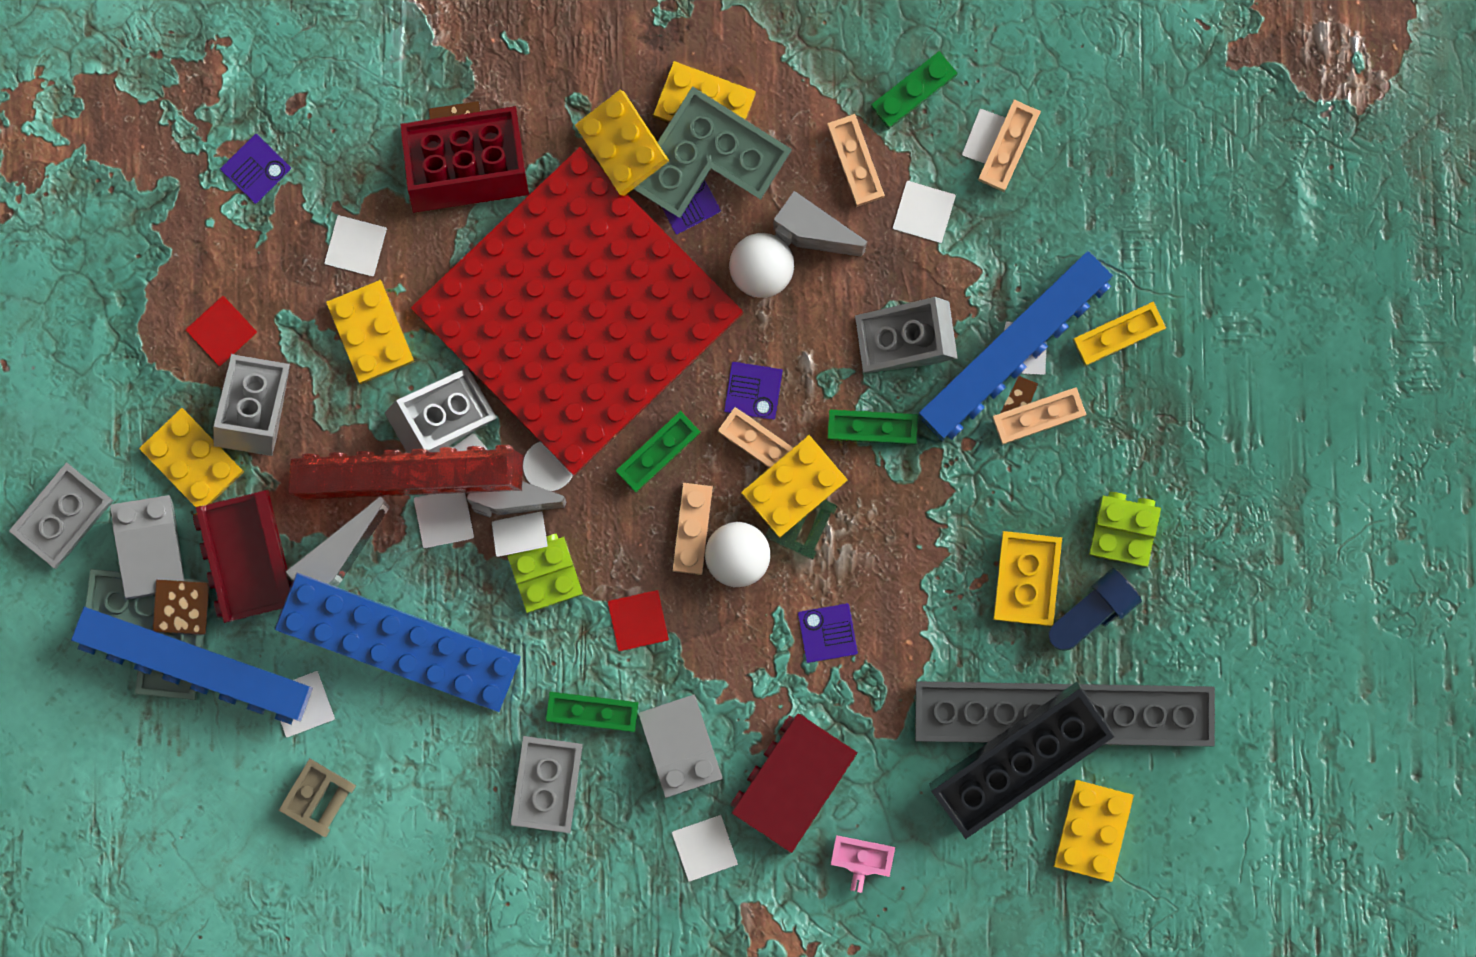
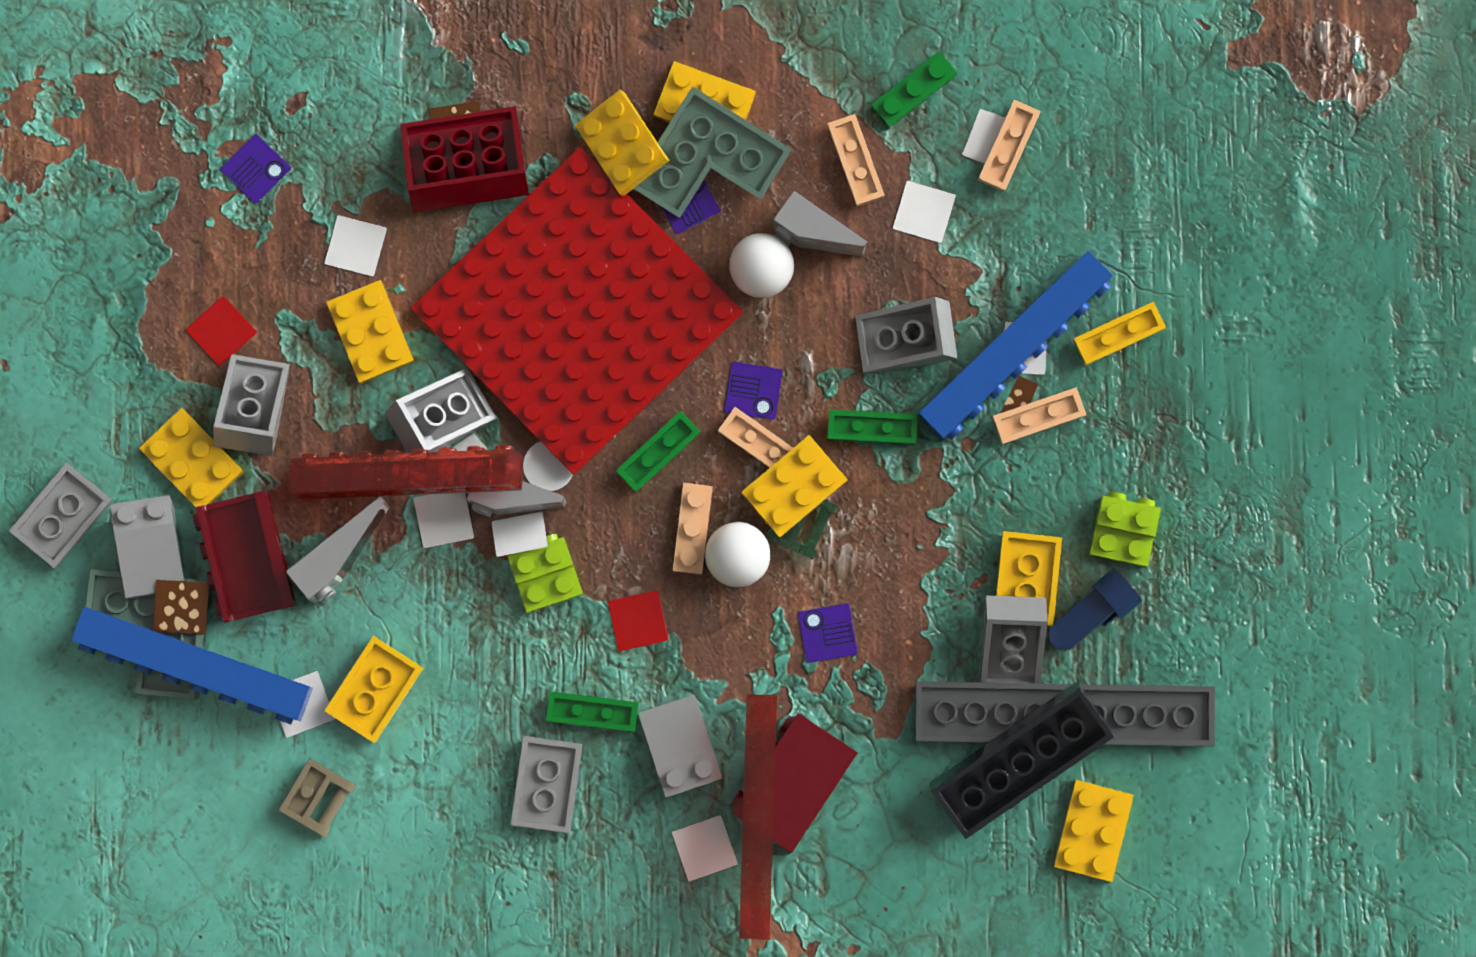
(374, 689): none -> yellow plate
(397, 642): blue plate -> none
(757, 817): none -> clear red brick
(862, 859): bright pink plate -> none
(1013, 639): none -> light grey slope

